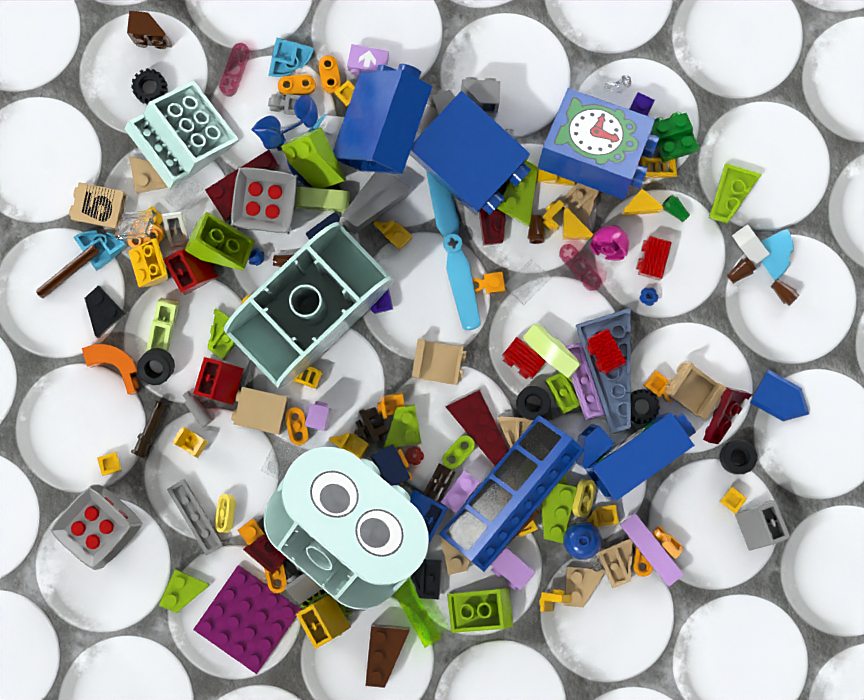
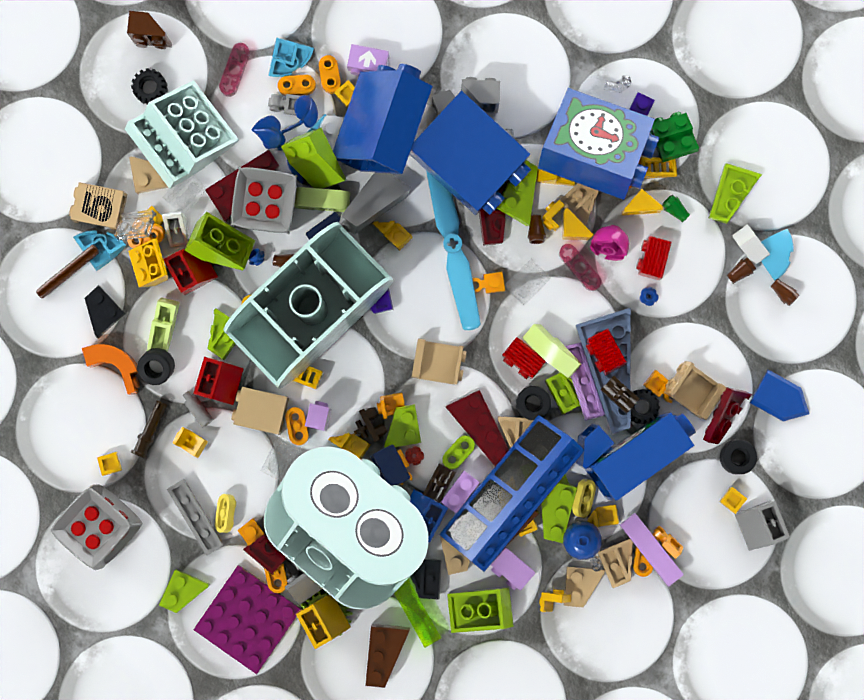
(620, 394): none -> dark brown hips

